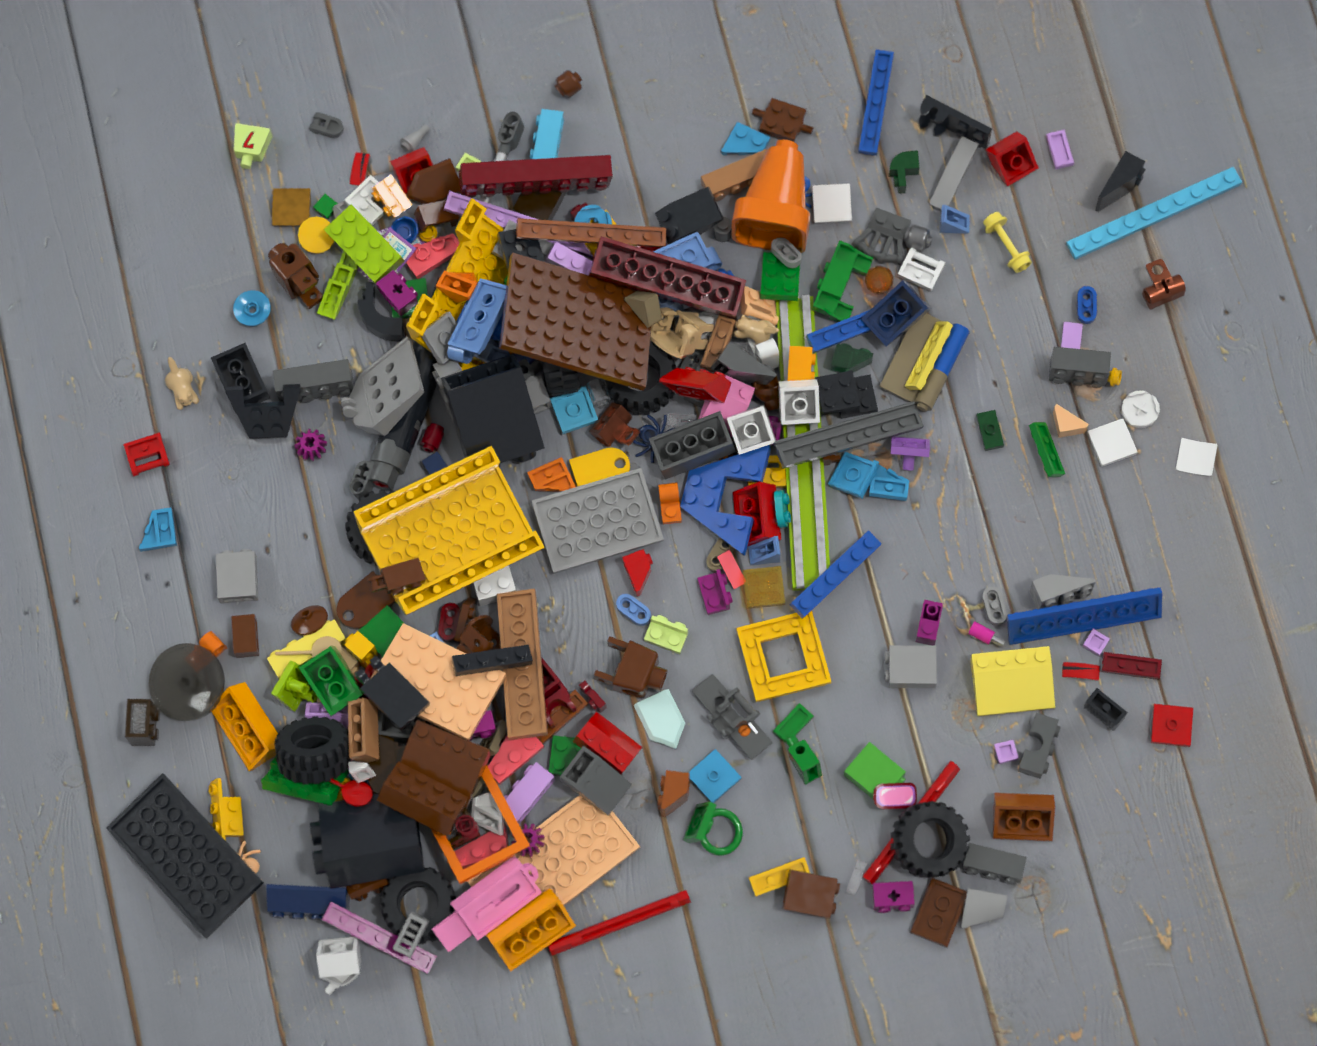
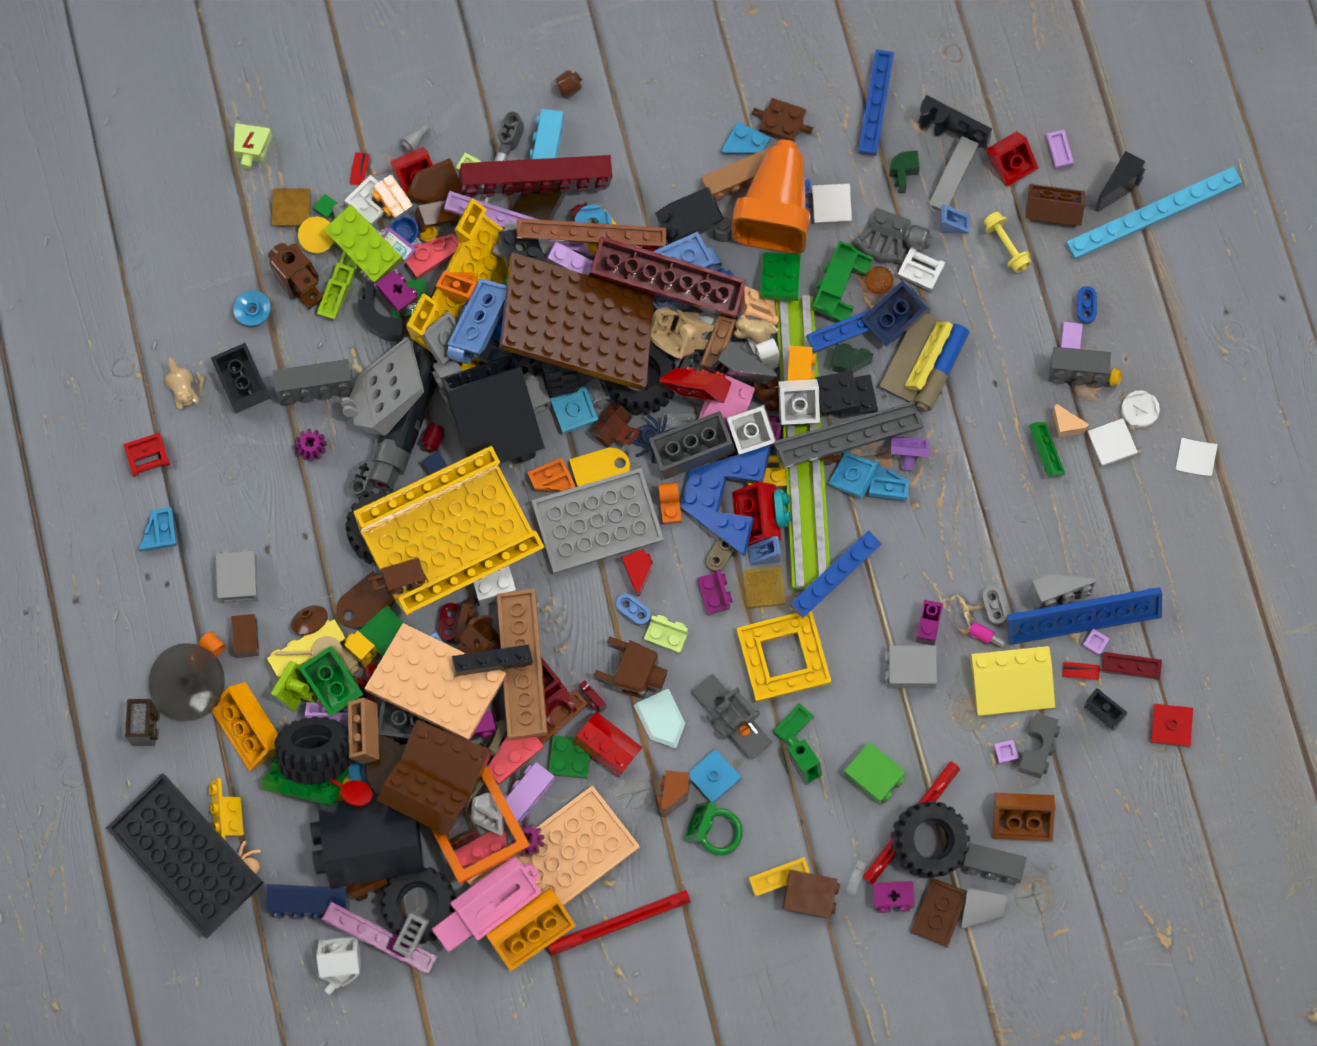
(265, 418): black wing -> none
(332, 128): dark grey plate -> none
(360, 771): white slope -> none
(392, 693): black tile -> none
(470, 830): dark red wheel -> none
(595, 780): dark grey slope -> none
(645, 306): dark tan slope -> none
(731, 569): coral sticker -> none
(788, 254): light grey plate -> none
(895, 795): sticker -> none
(990, 430): dark green plate -> none
(1055, 205): none -> reddish brown slope
(1164, 287): copper piece -> none

